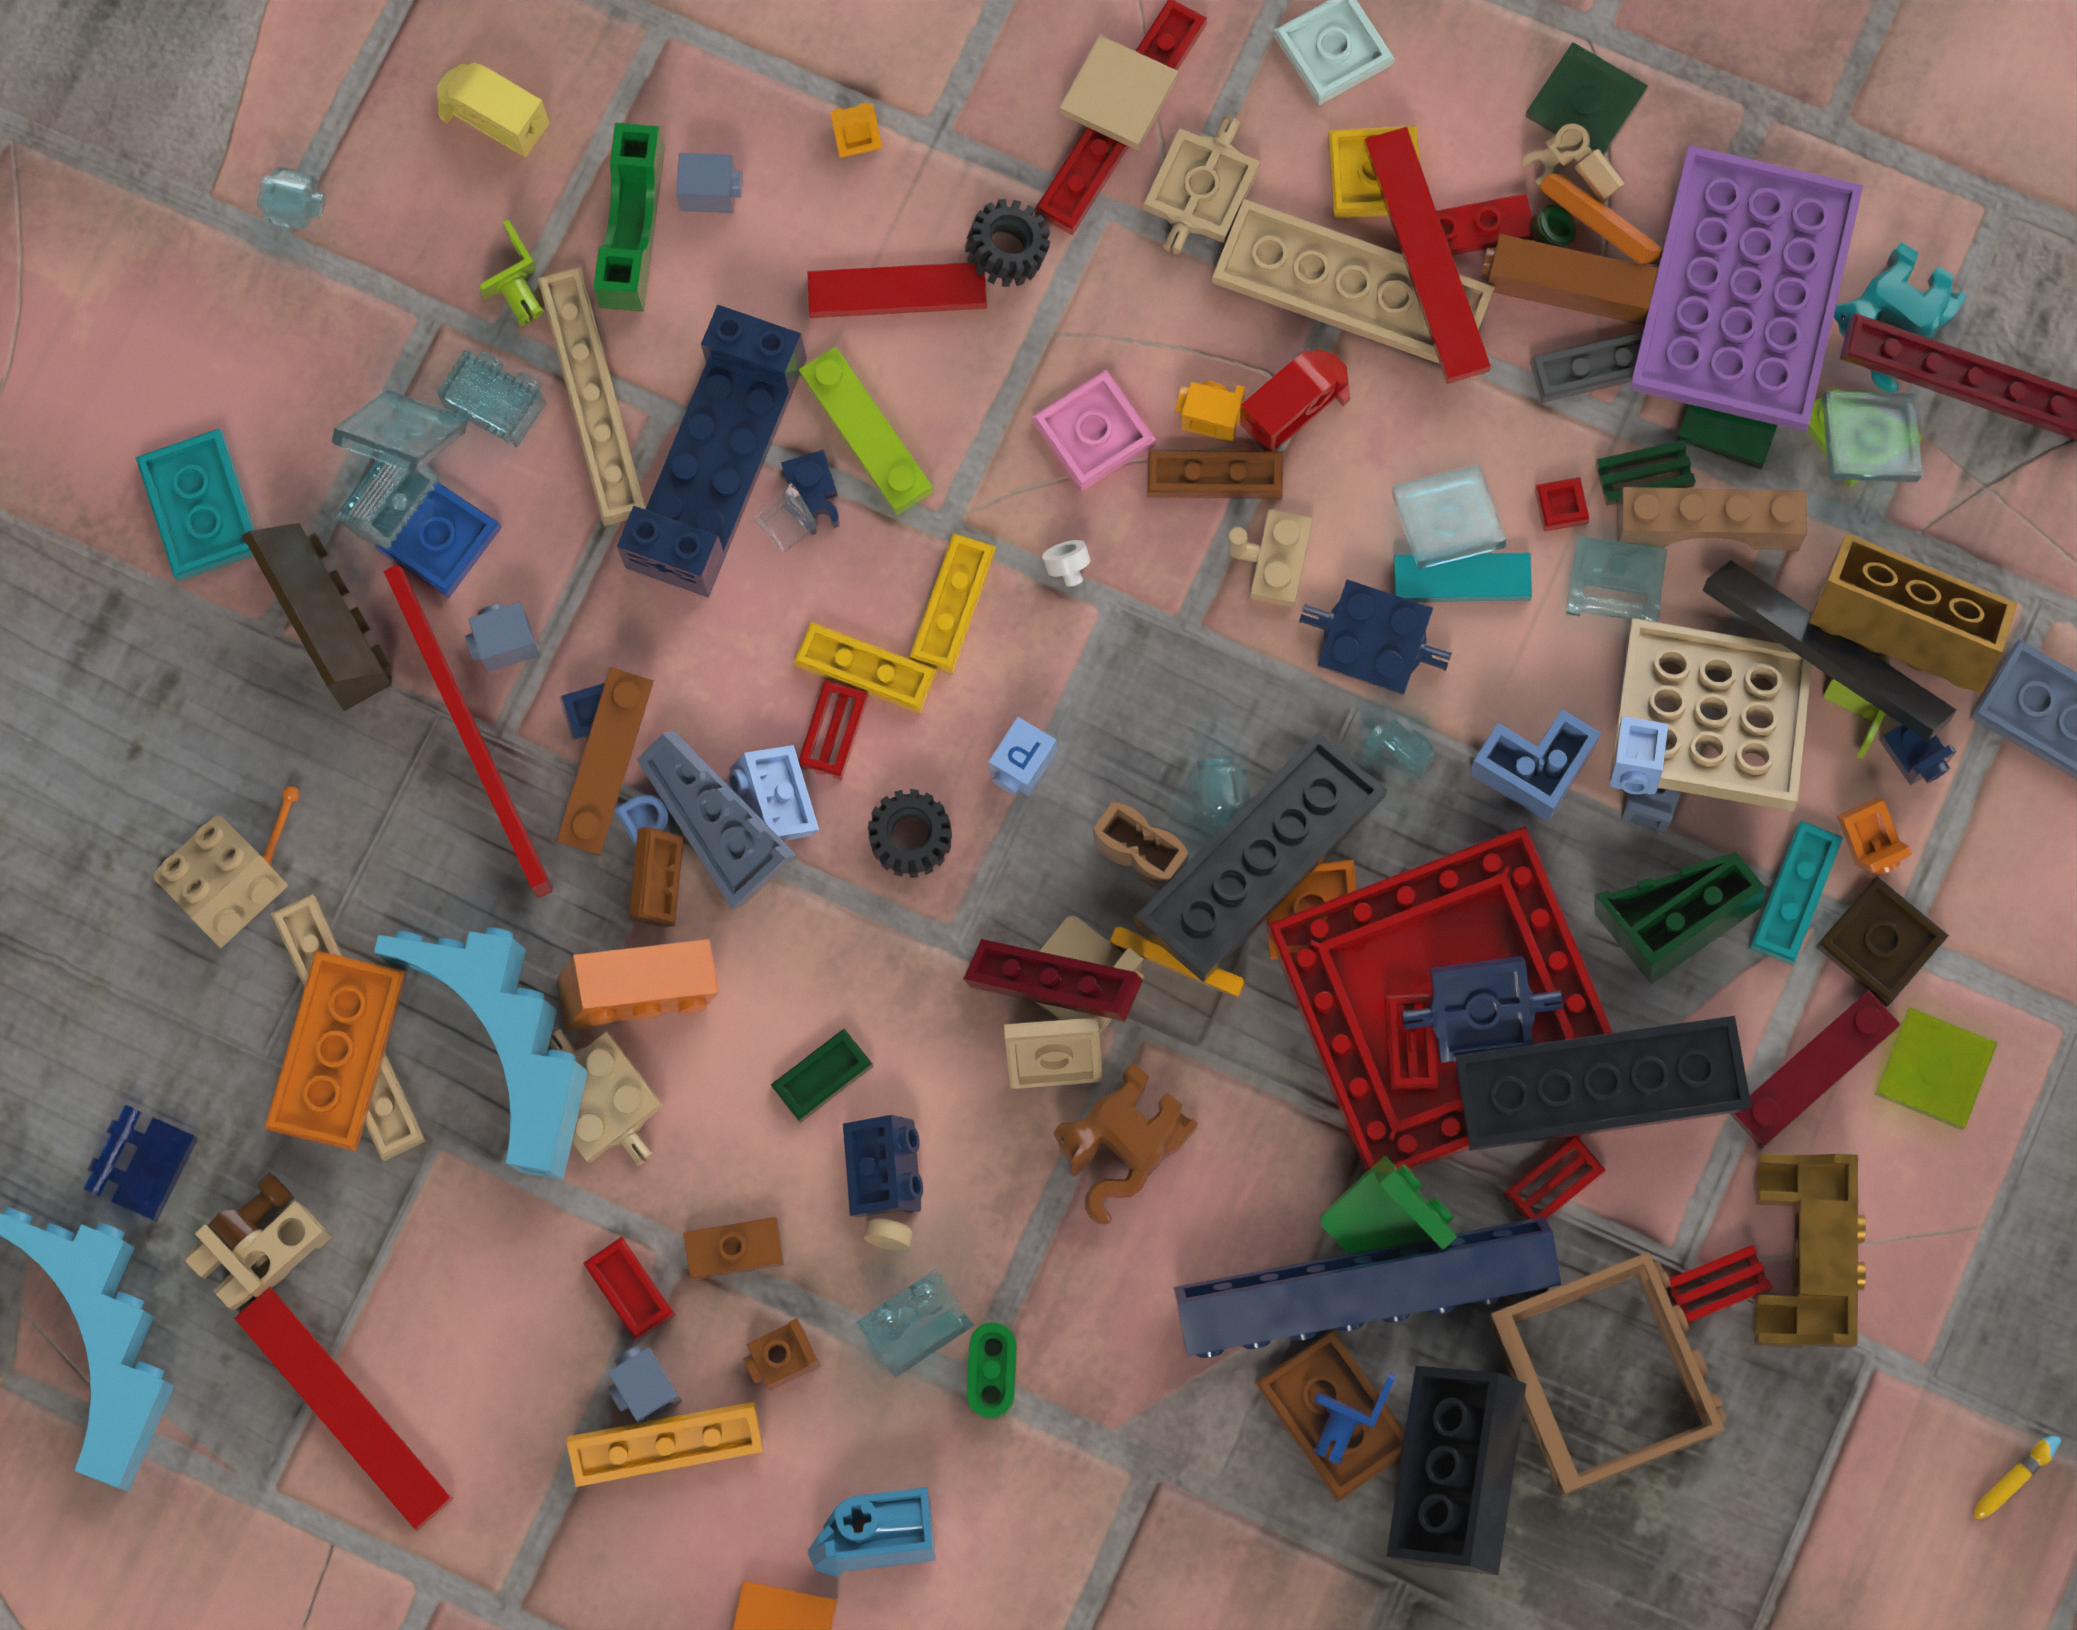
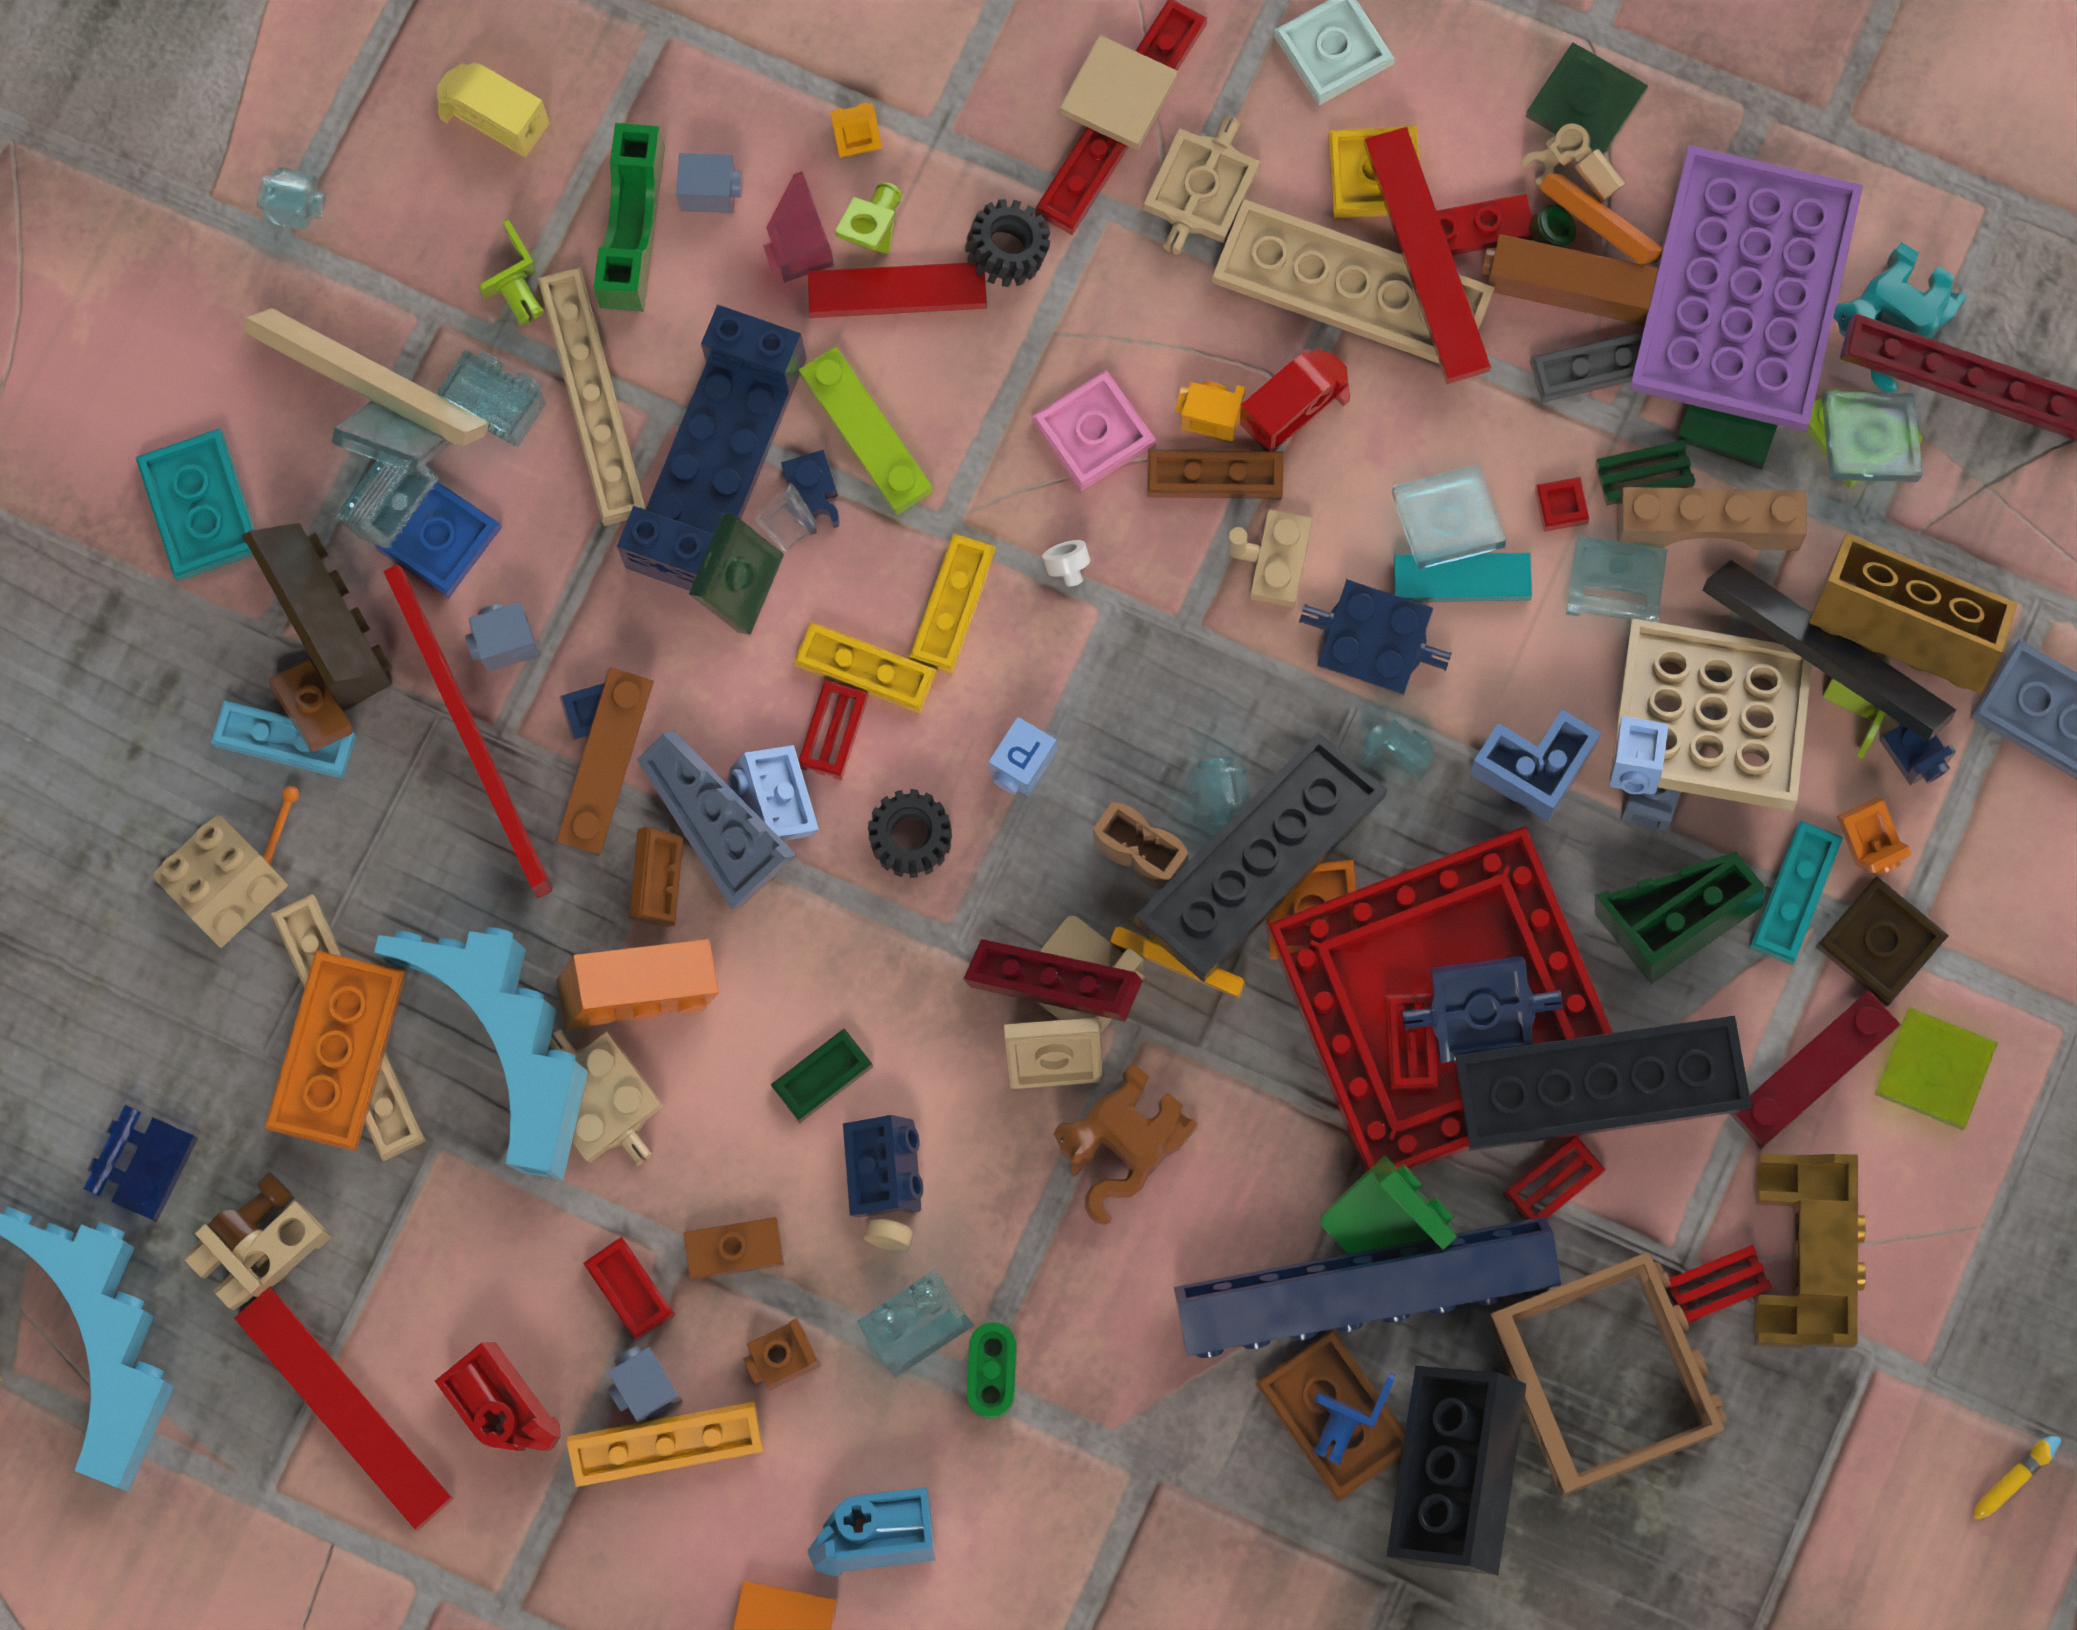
(277, 740): none -> medium azure tile
(310, 706): none -> dark orange plate
(365, 377): none -> tan tile
(489, 1385): none -> red piece
(643, 812): medium blue tile -> none
(736, 574): none -> clear green tile
(797, 234): none -> clear pink slope
(871, 222): none -> lime bracket

